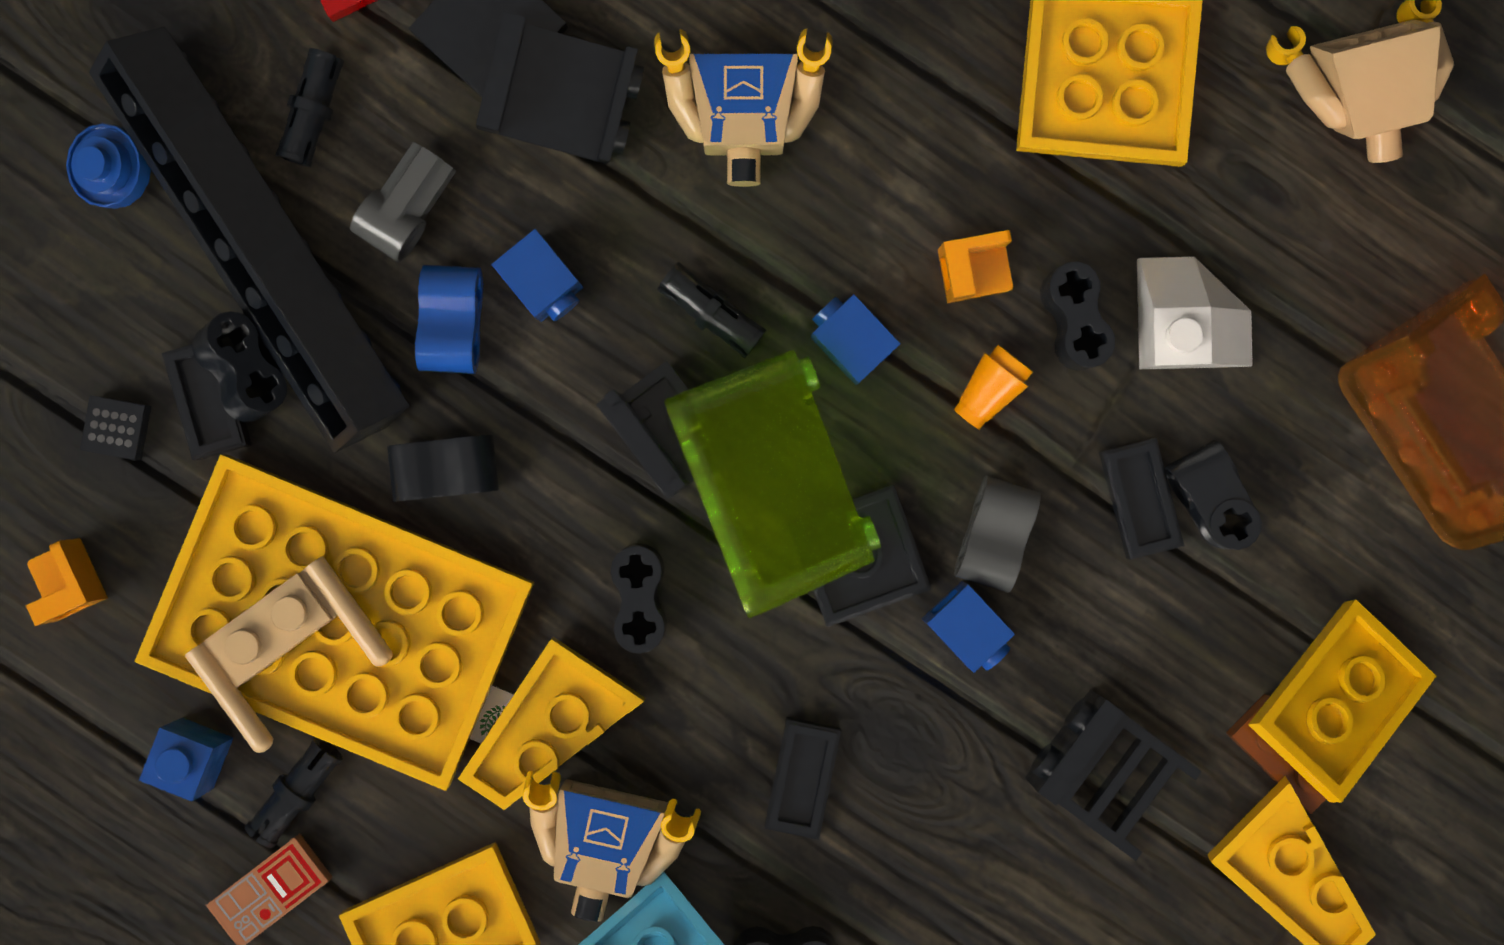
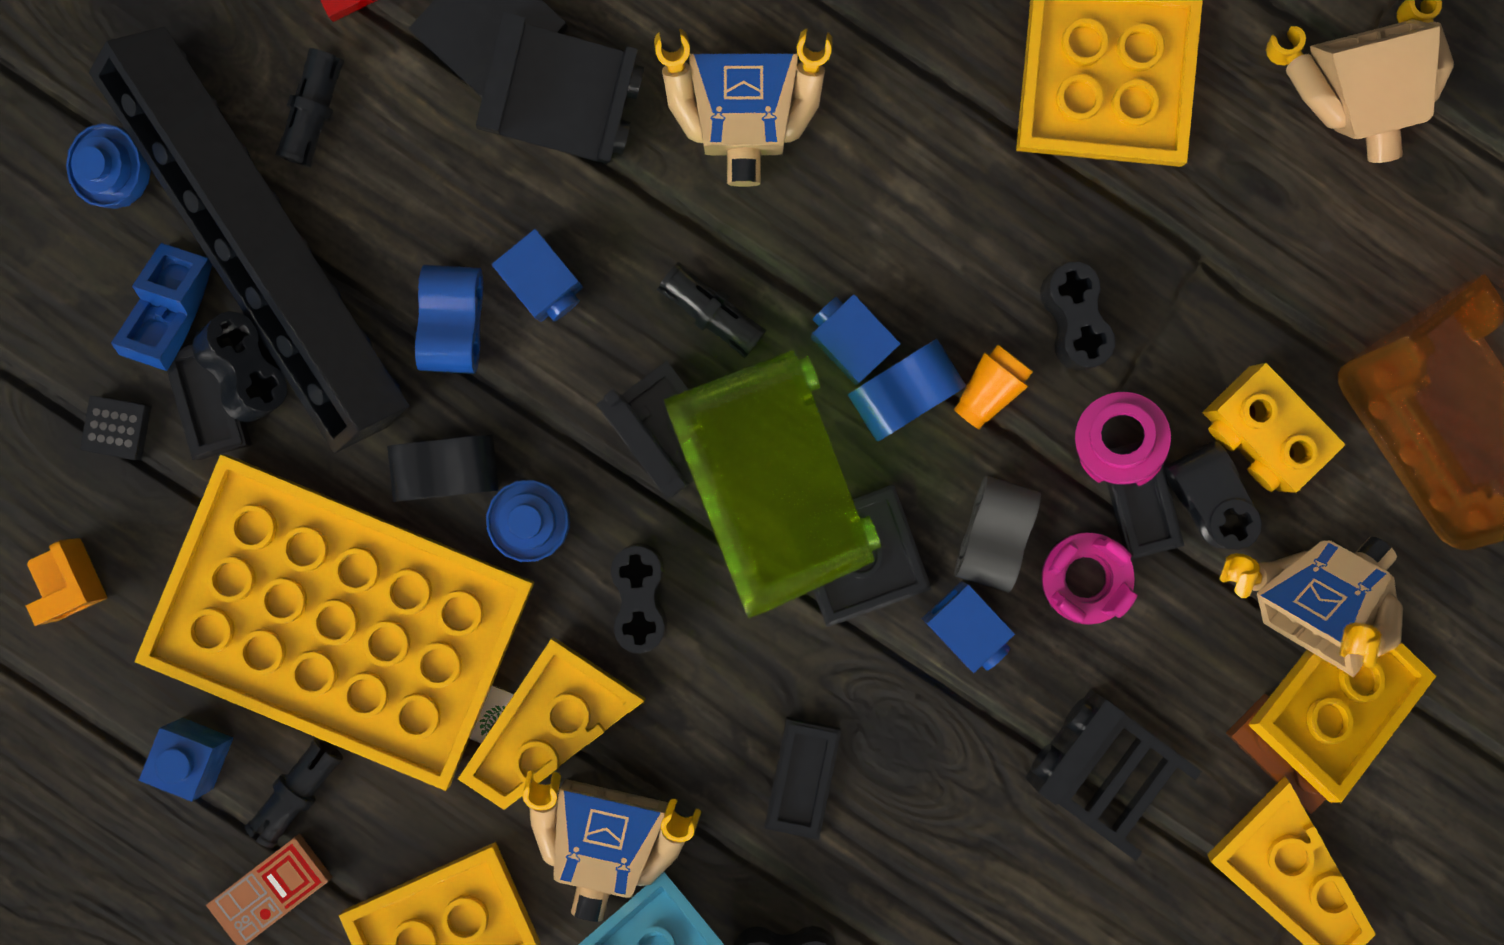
(168, 302): none -> blue slope
(272, 630): tan plate -> none
(396, 214): dark grey piece -> none
(528, 520): none -> blue plate
(907, 390): none -> blue axle
(976, 266): light orange panel -> none
(1117, 592): none -> dark pink piece
(1130, 468): none -> dark pink piece
(1189, 317): white slope -> none
(1272, 430): none -> yellow brick
(1327, 600): none -> torso

